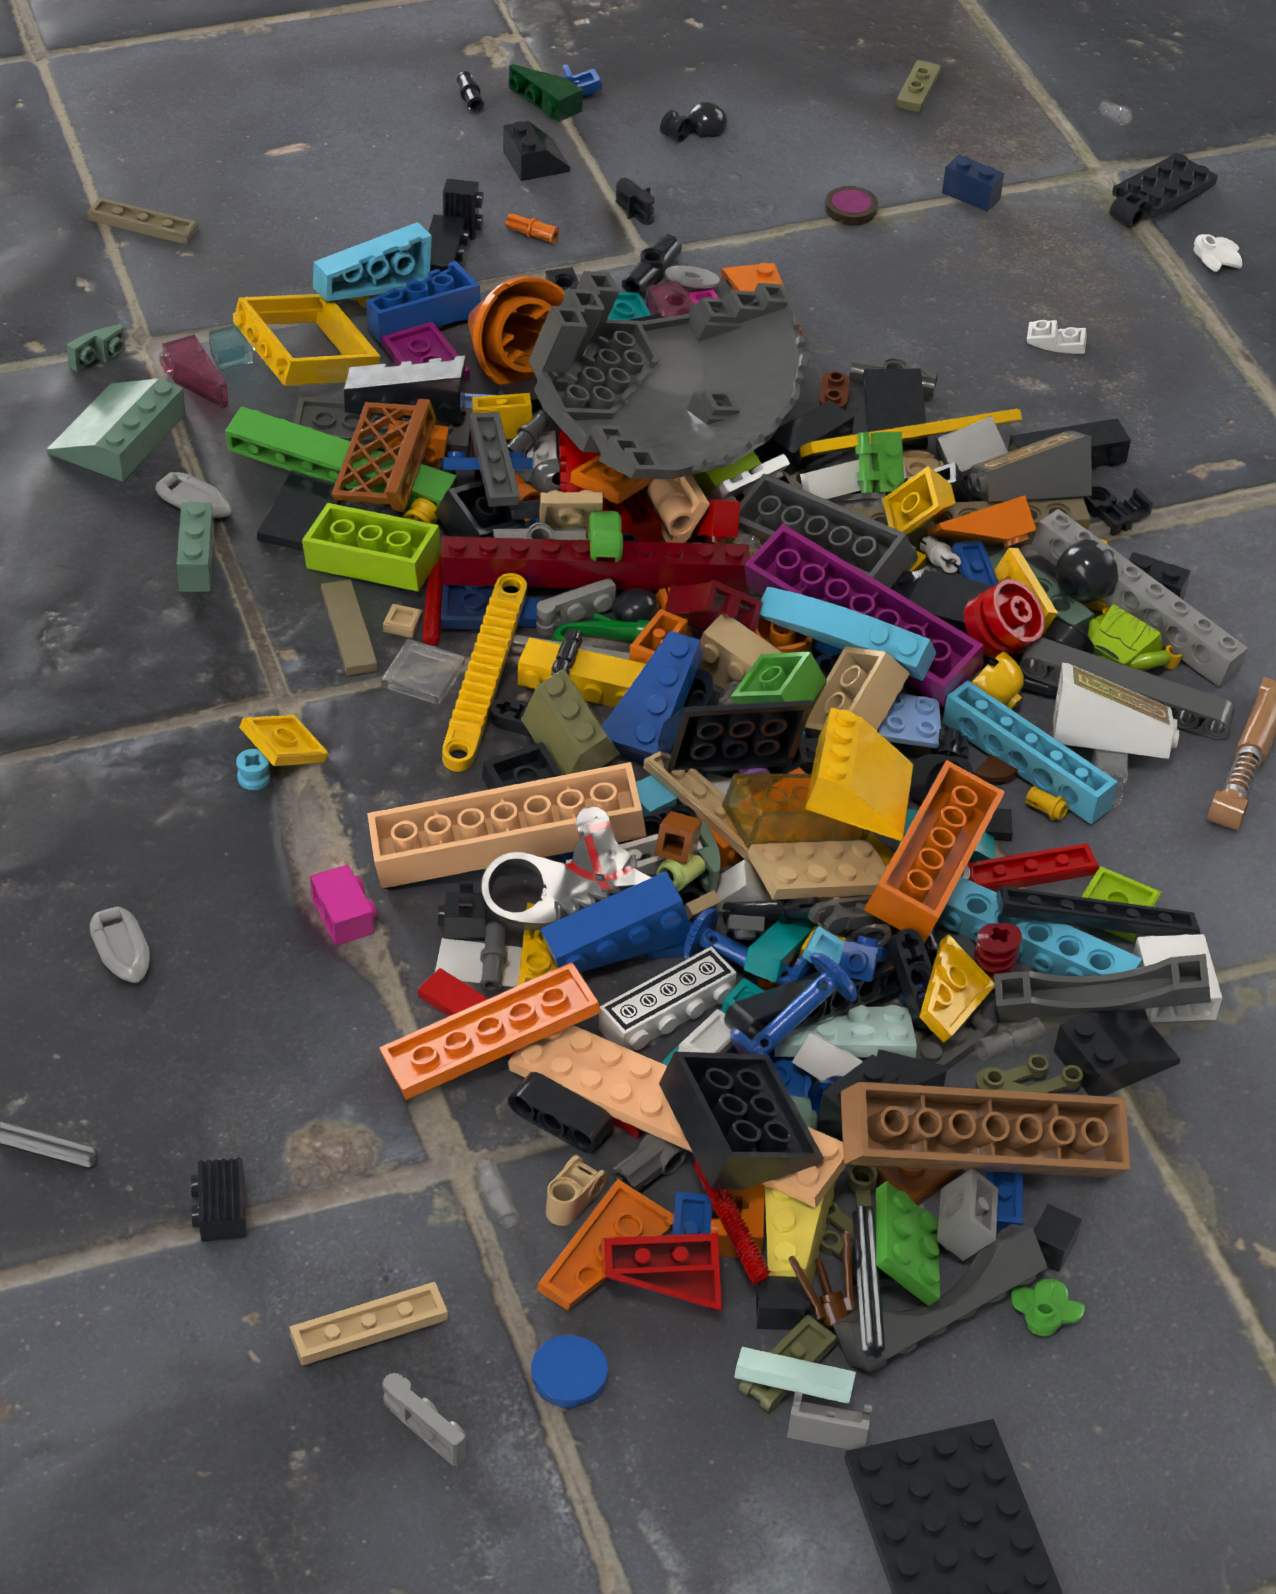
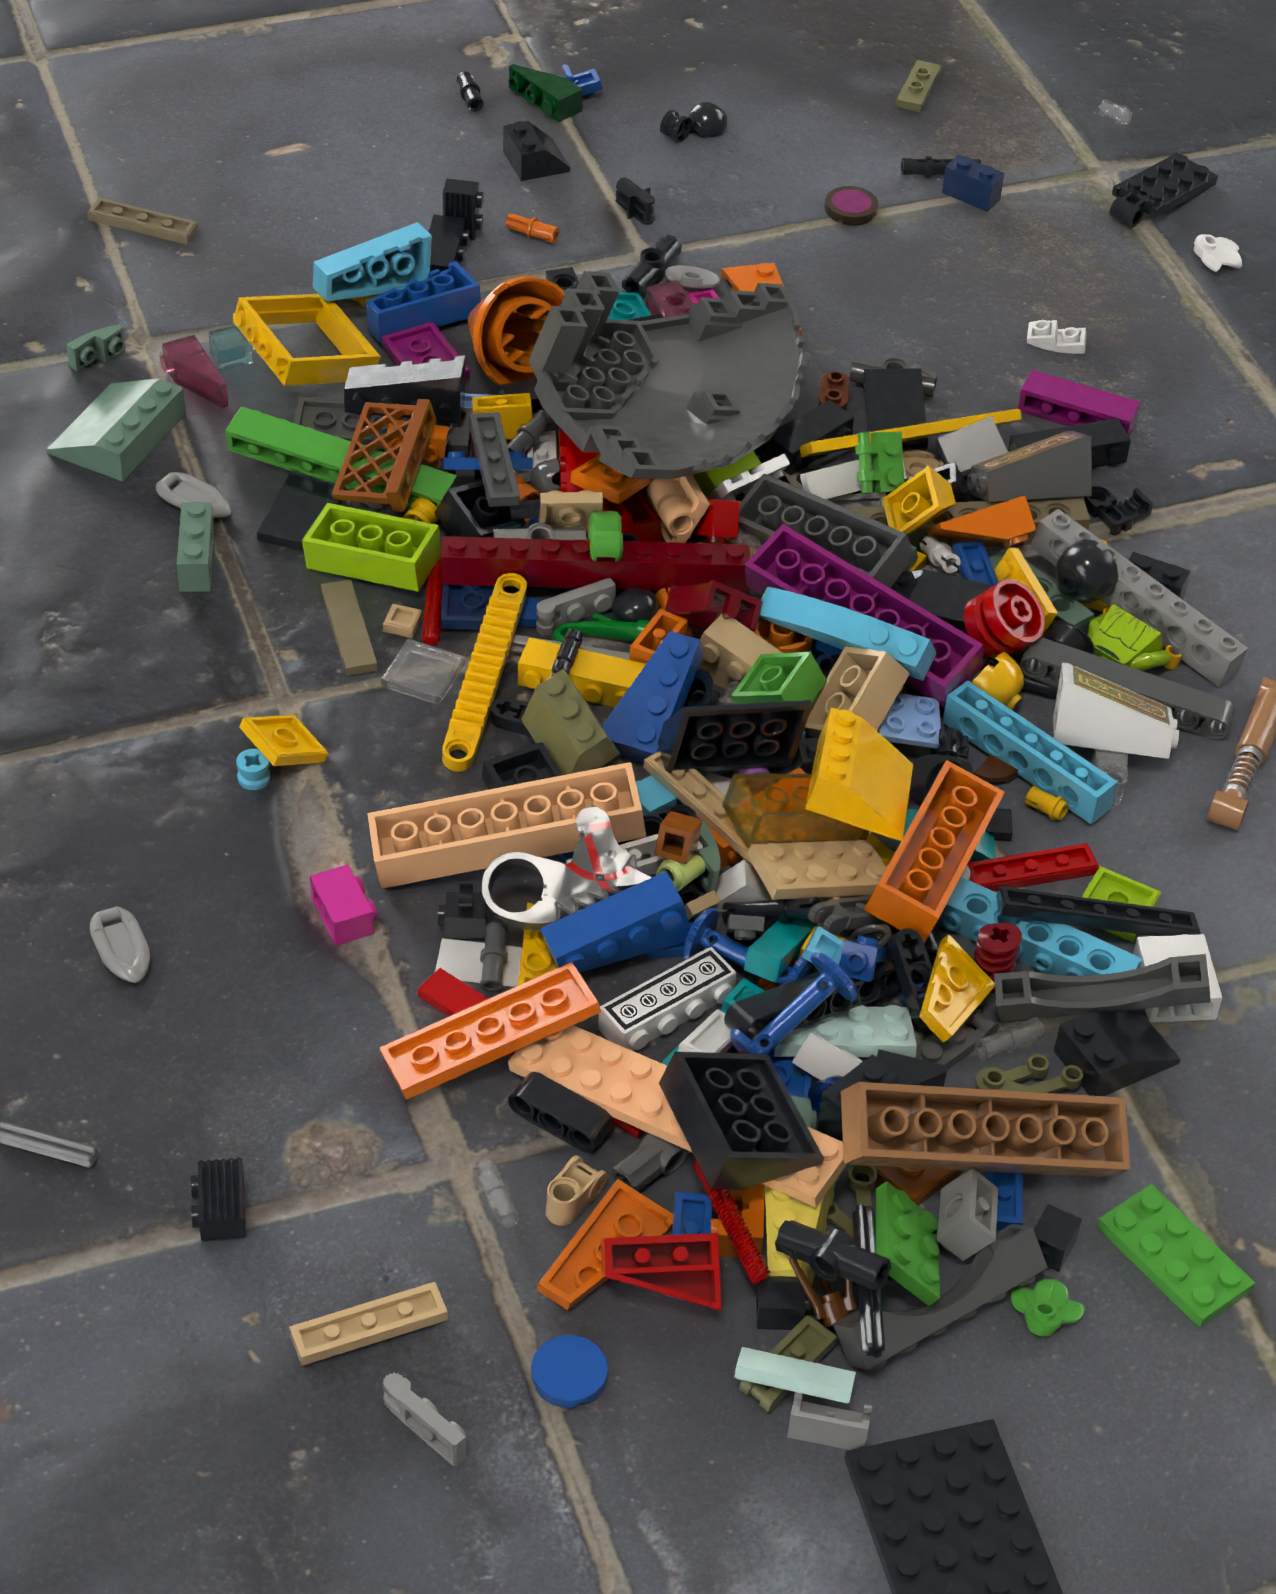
(833, 1255): none -> black piece
(925, 166): none -> black pin
(1074, 403): none -> magenta brick
(1175, 1255): none -> bright green plate

